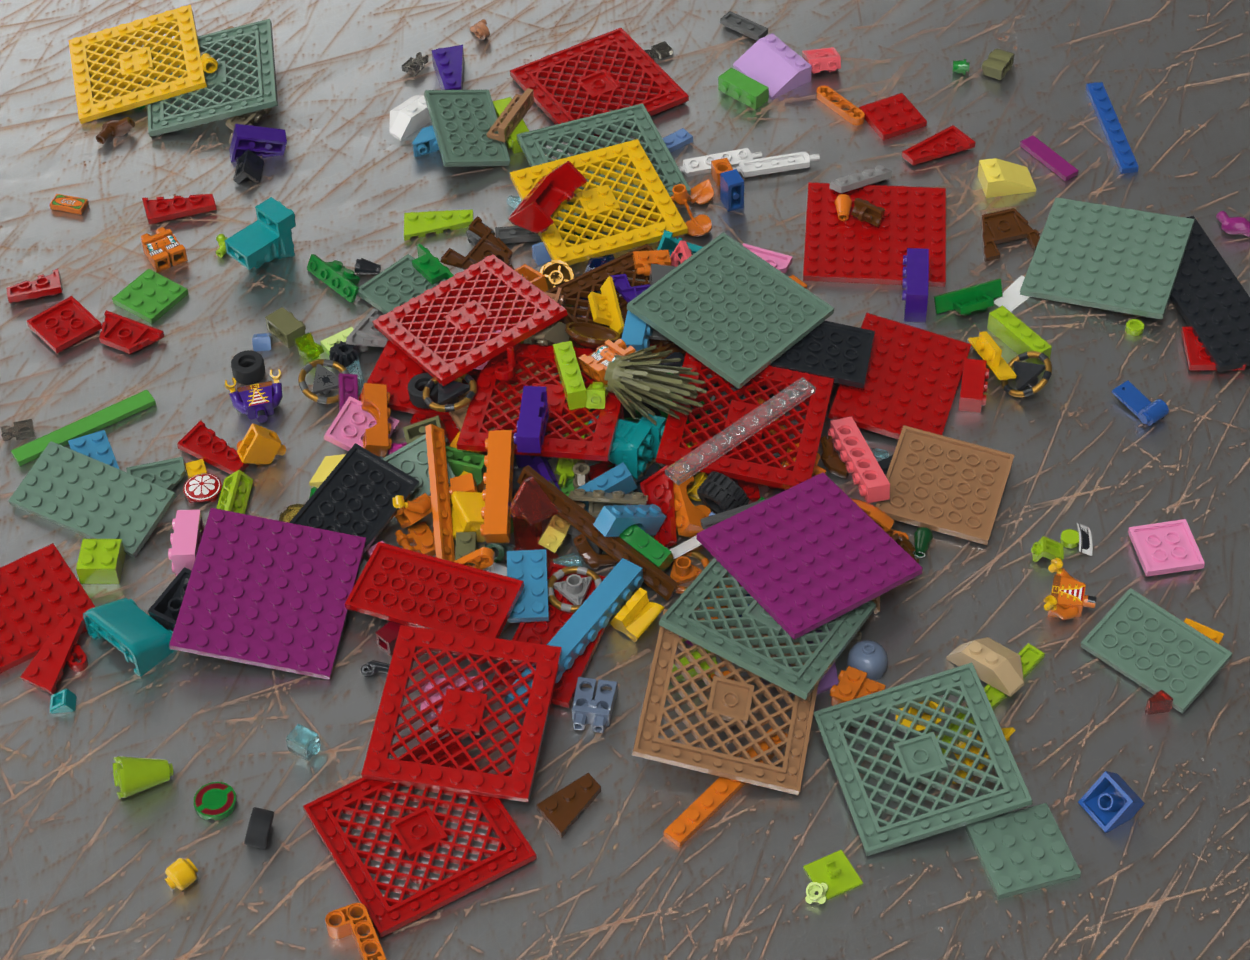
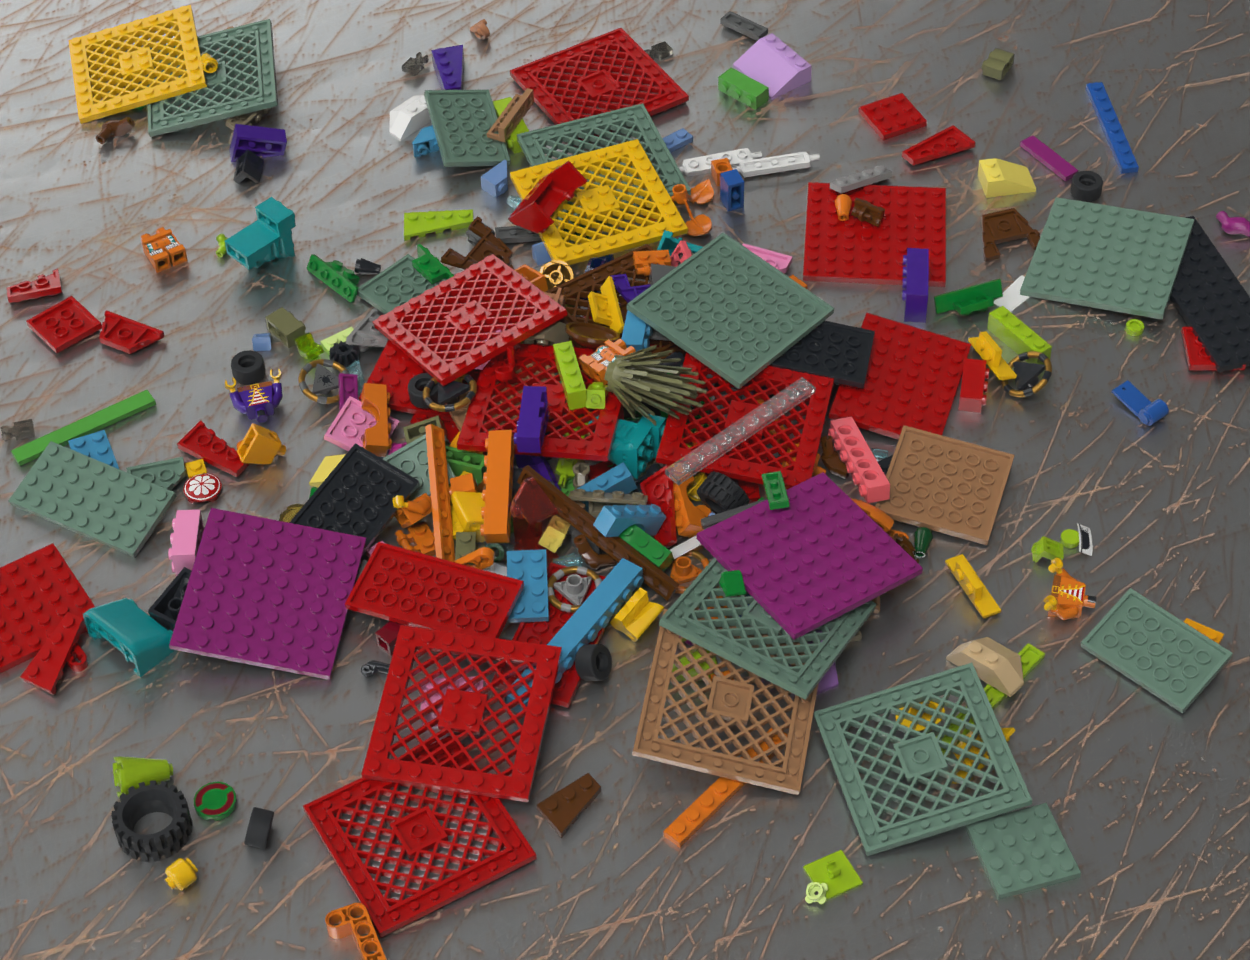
(63, 702): teal slope -> none
(69, 204): orange tile -> none
(100, 561): lime brick -> none
(146, 801): none -> black tyre
(150, 296): bright green plate -> none
(169, 209): red wing -> none
(235, 492): lime fence -> none
(303, 742): clear light blue brick -> none
(496, 180): none -> medium blue slope
(593, 662): none -> black tyre
(593, 704): sand blue hips -> none
(732, 583): none -> green slope
(775, 490): none -> green tile
(822, 59): coral plate -> none
(826, 95): orange beam -> none
(853, 685): orange plate -> none
(868, 657): sand blue cylinder -> none
(961, 67): green hose -> none
(973, 586): none -> yellow bracket
(1086, 186): none -> black tyre
(1111, 801): blue slope -> none
(1159, 703): clear red slope -> none
(1166, 547): bright pink plate -> none

